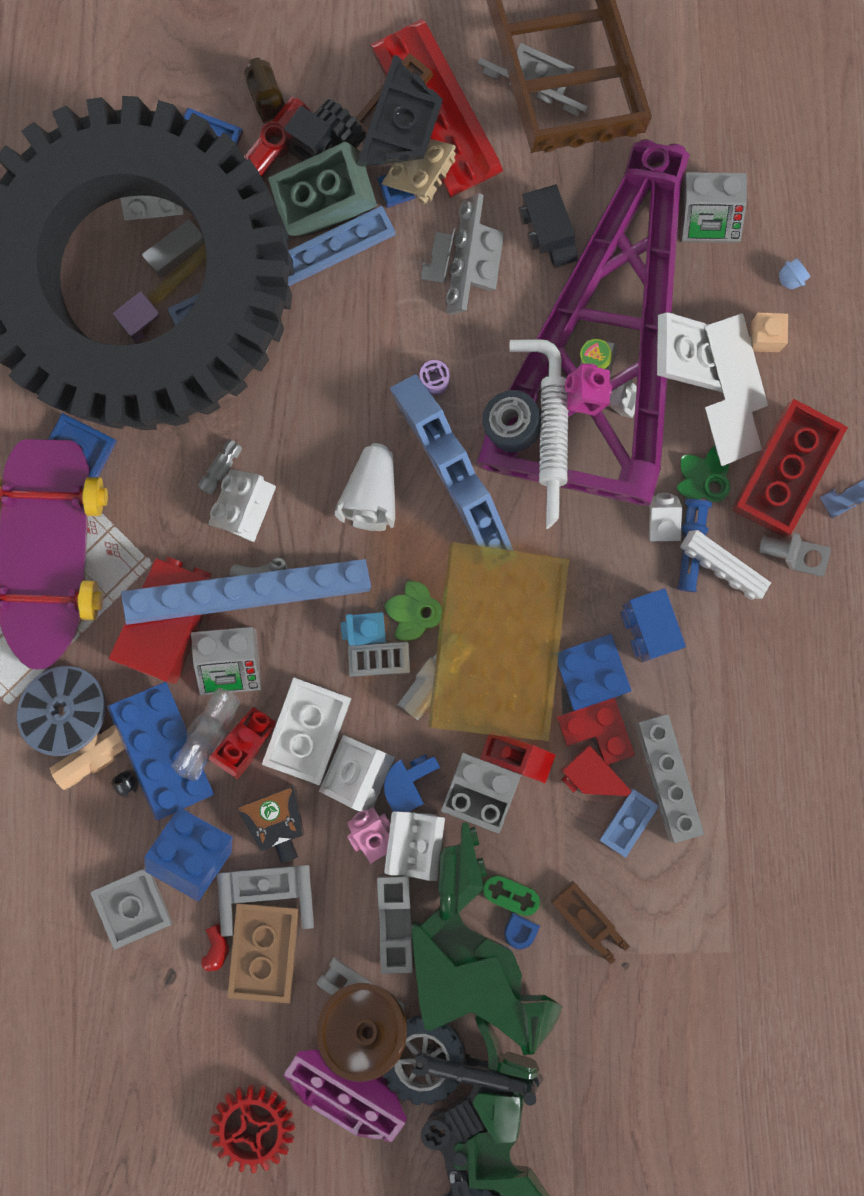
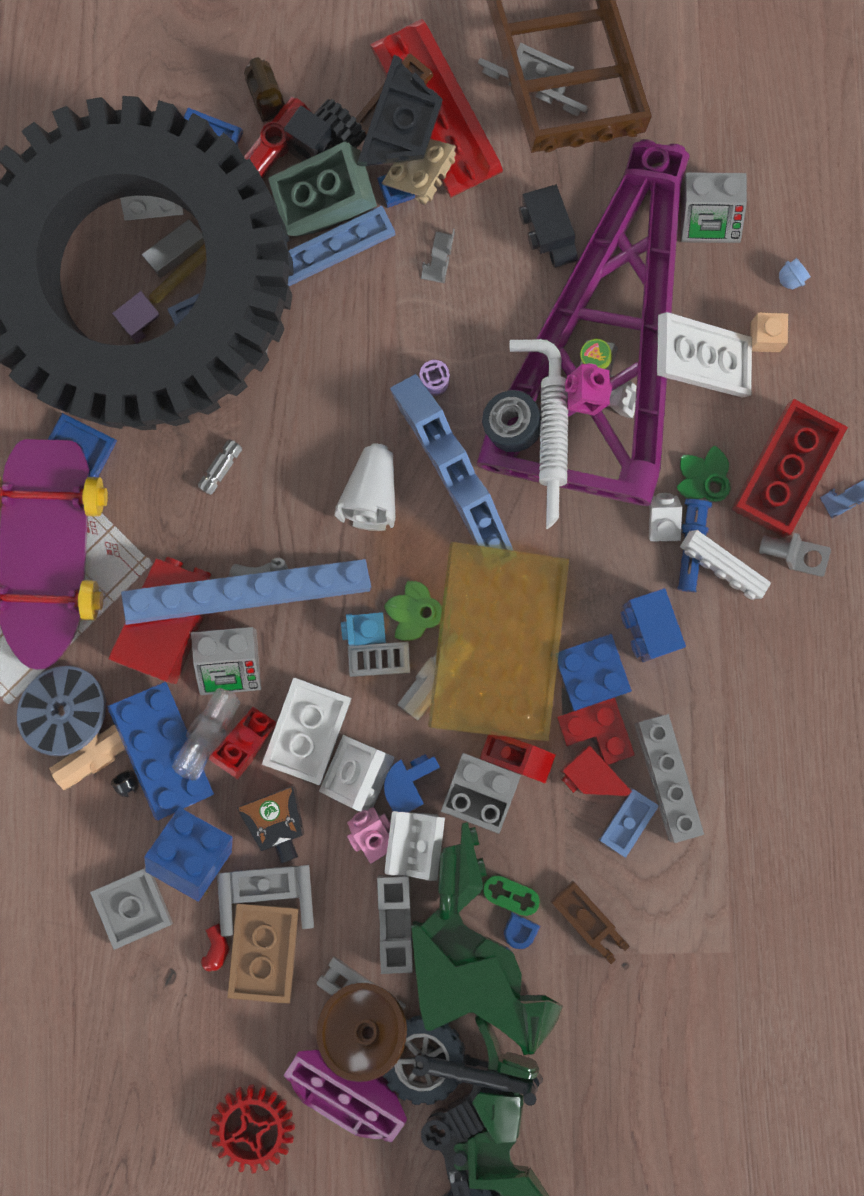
(242, 504): white bracket -> none
(475, 256): light grey bracket -> none
(742, 388): white sticker -> none

